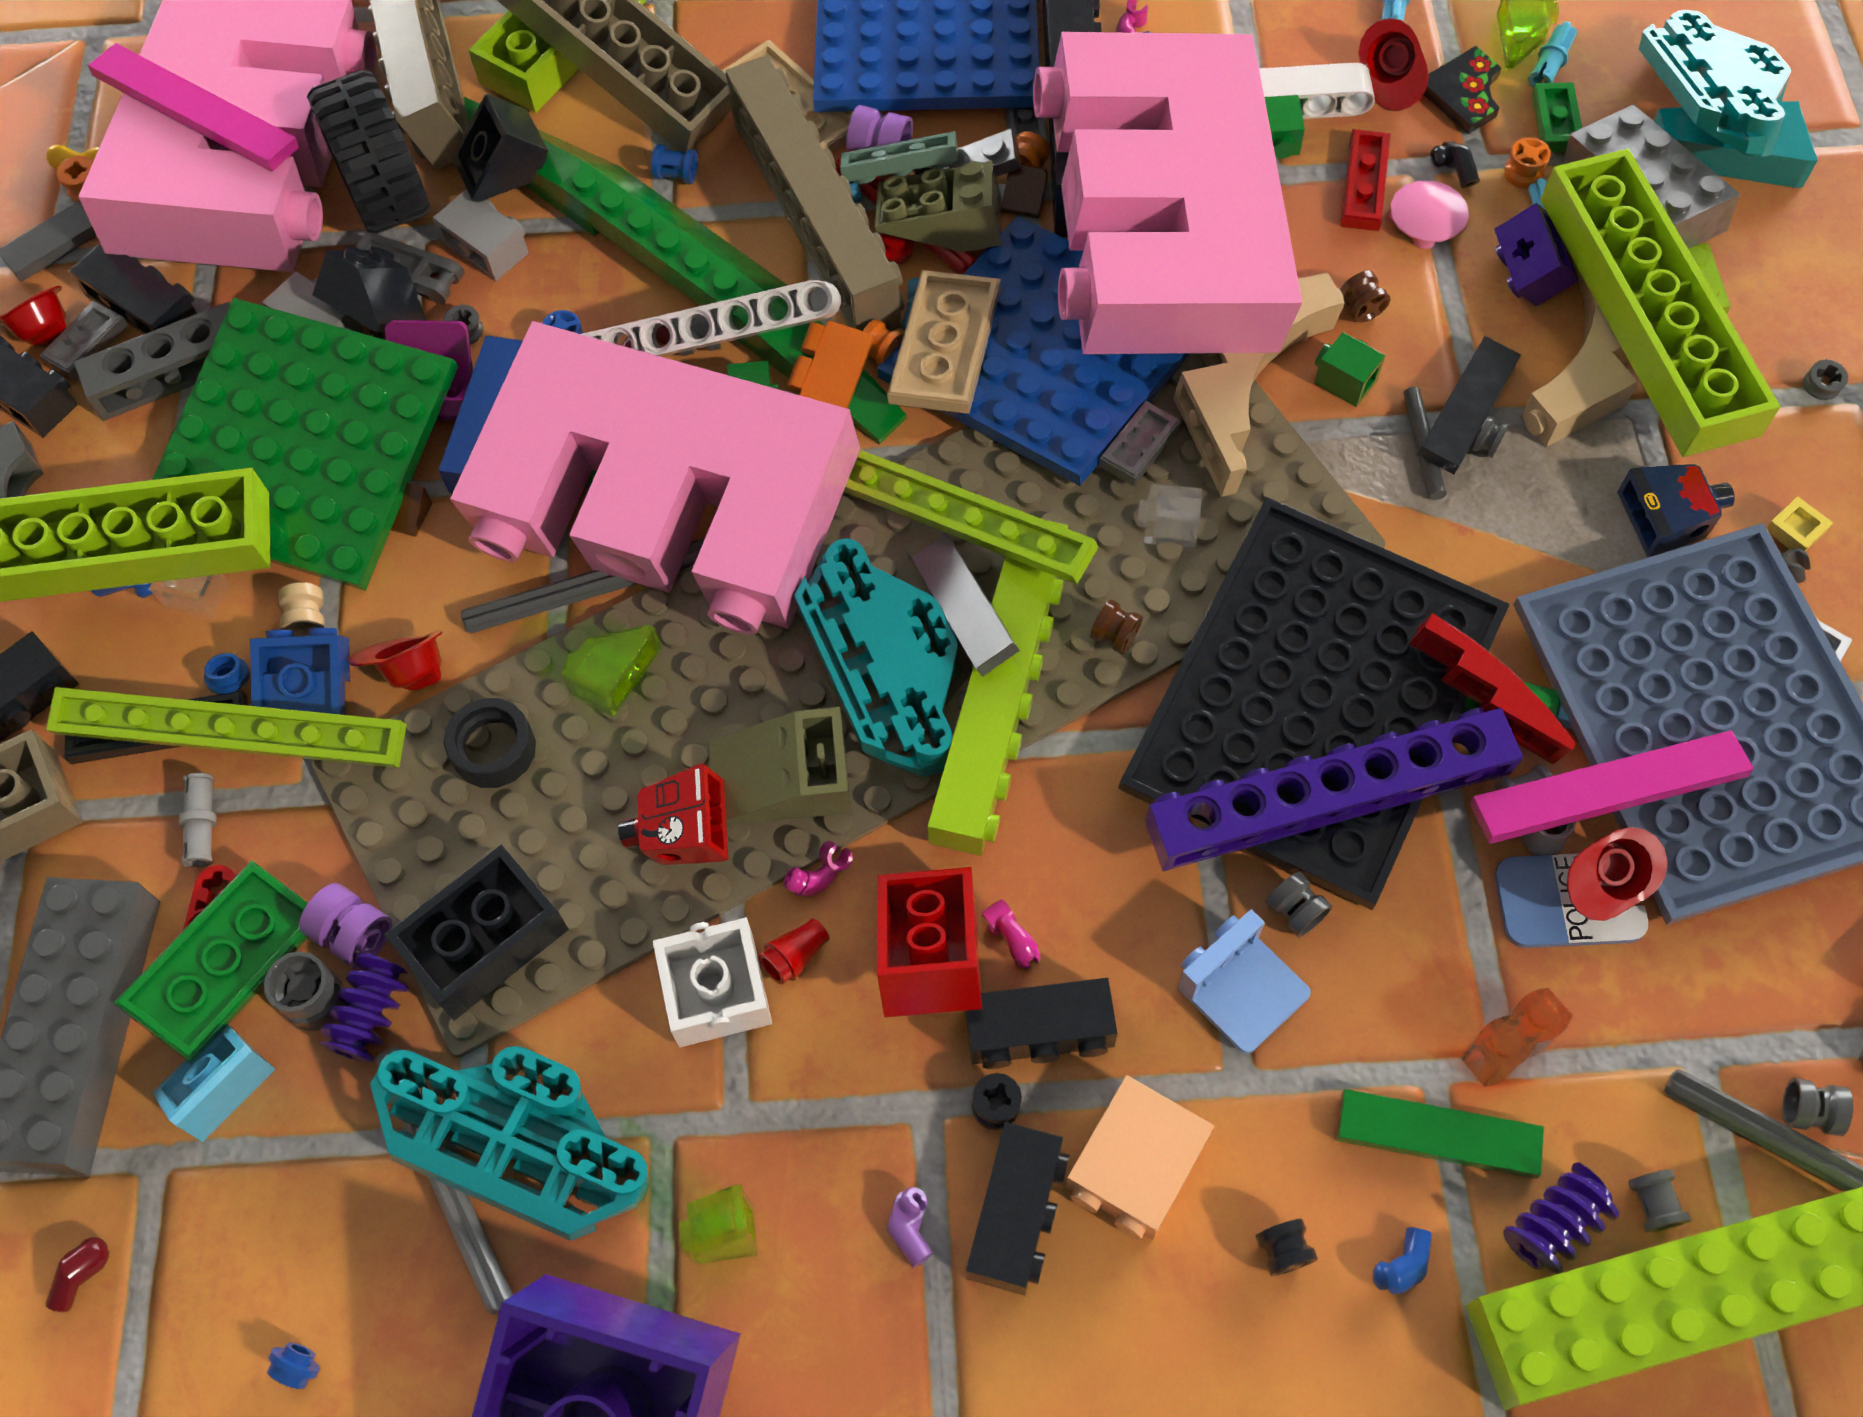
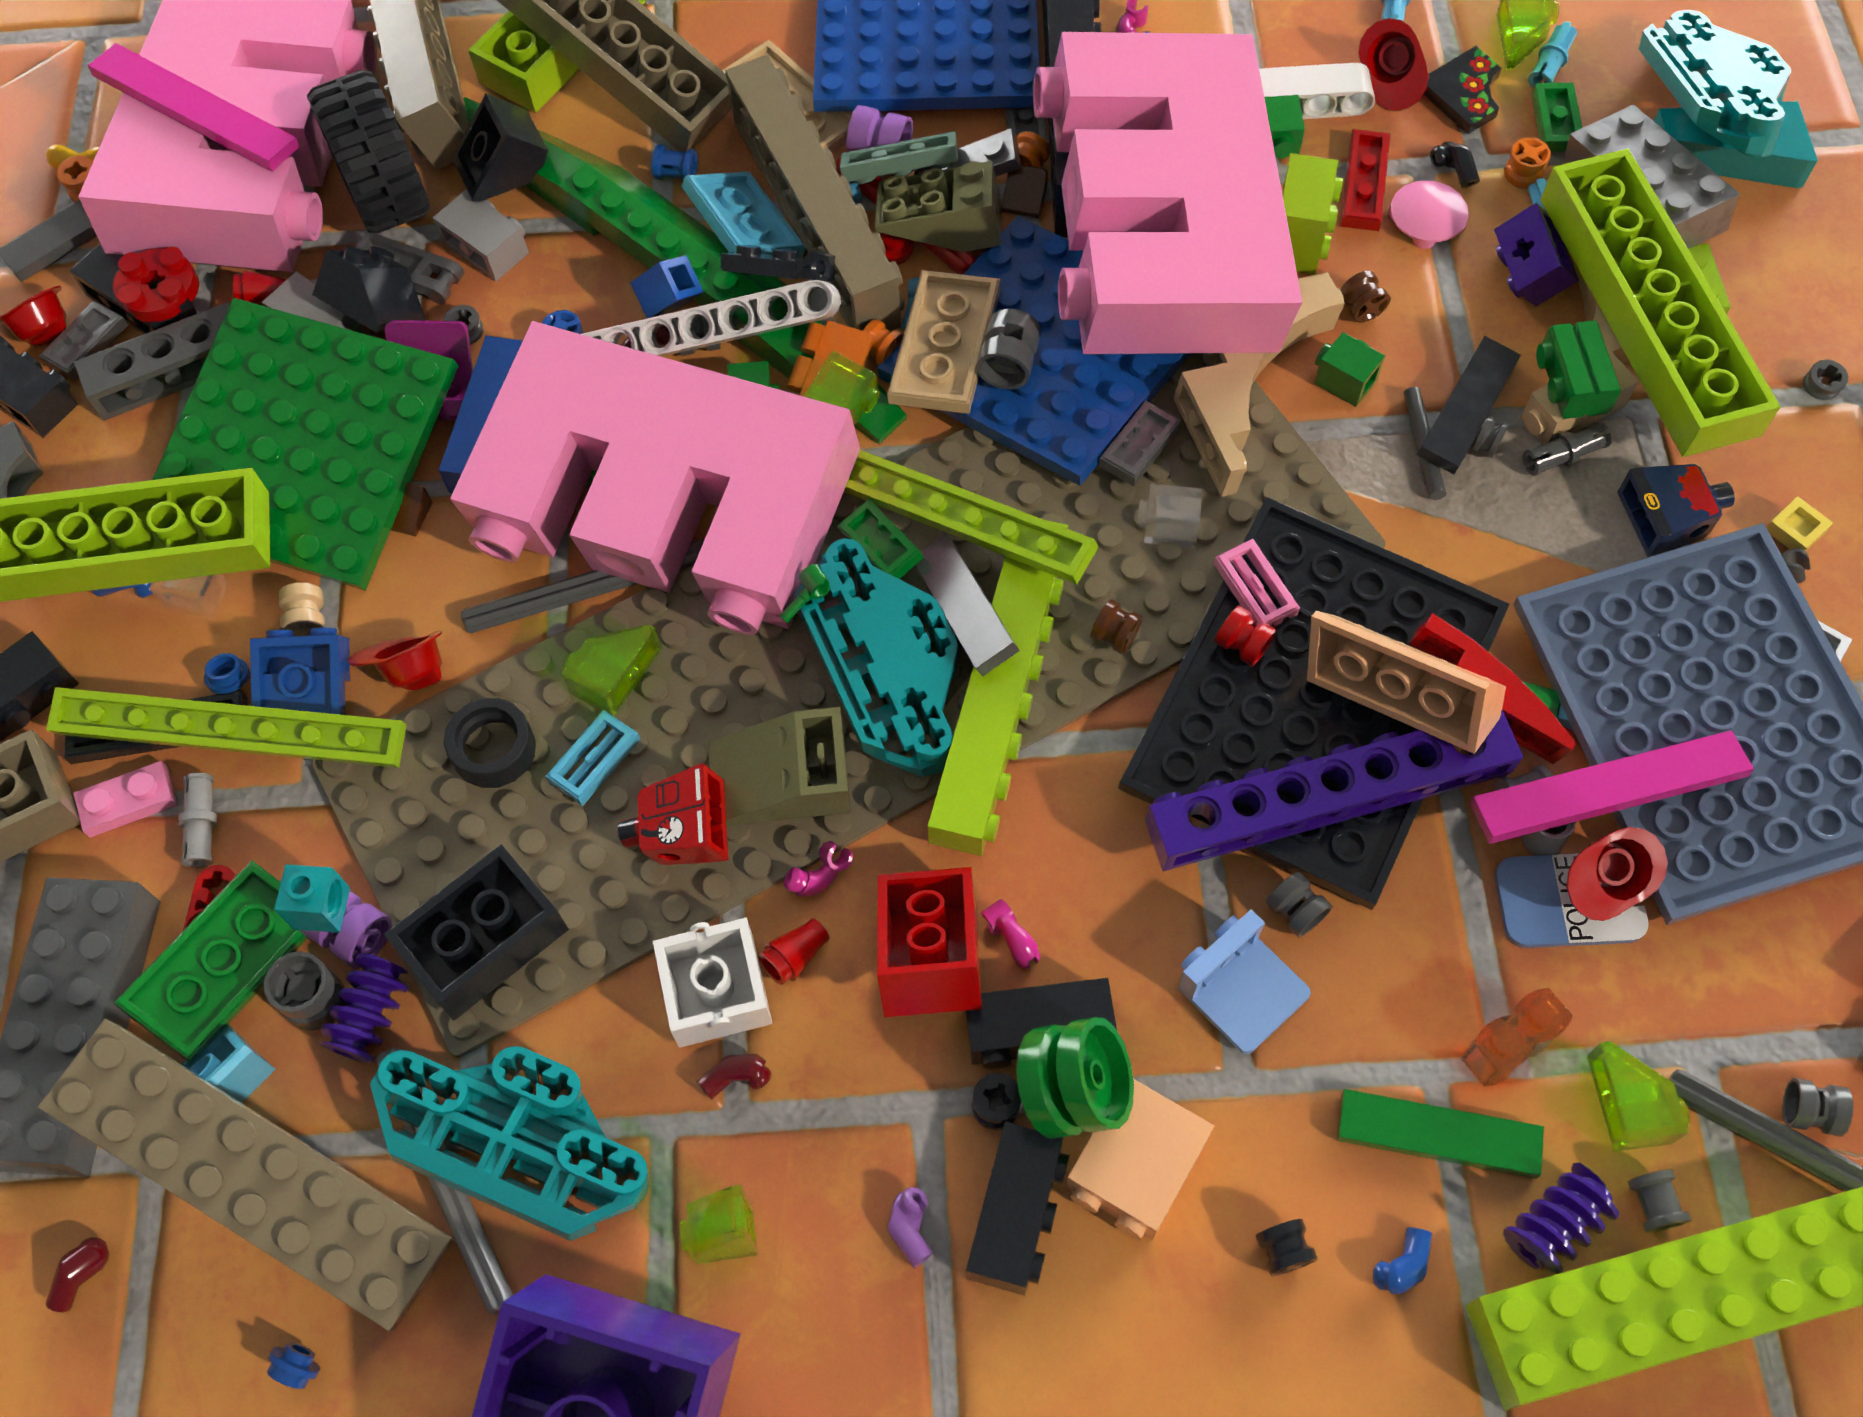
(125, 799): none -> bright pink plate
(141, 270): none -> red plate
(247, 1174): none -> dark tan brick
(254, 286): none -> red cone
(312, 898): none -> teal brick
(604, 768): none -> medium azure tile
(666, 287): none -> blue brick
(735, 1068): none -> dark red arm
(741, 212): none -> medium azure tile
(783, 263): none -> black hinge
(815, 587): none -> green hand
(845, 385): none -> clear neon green slope
(881, 539): none -> green plate
(1009, 349): none -> dark grey wheel
(1075, 1078): none -> green wheel
(1241, 592): none -> bright pink tile
(1242, 634): none -> red wheel
(1307, 199): none -> lime brick
(1403, 682): none -> light nougat slope
(1566, 448): none -> dark grey pin
(1578, 370): none -> green brick
(1636, 1100): none -> clear neon green slope

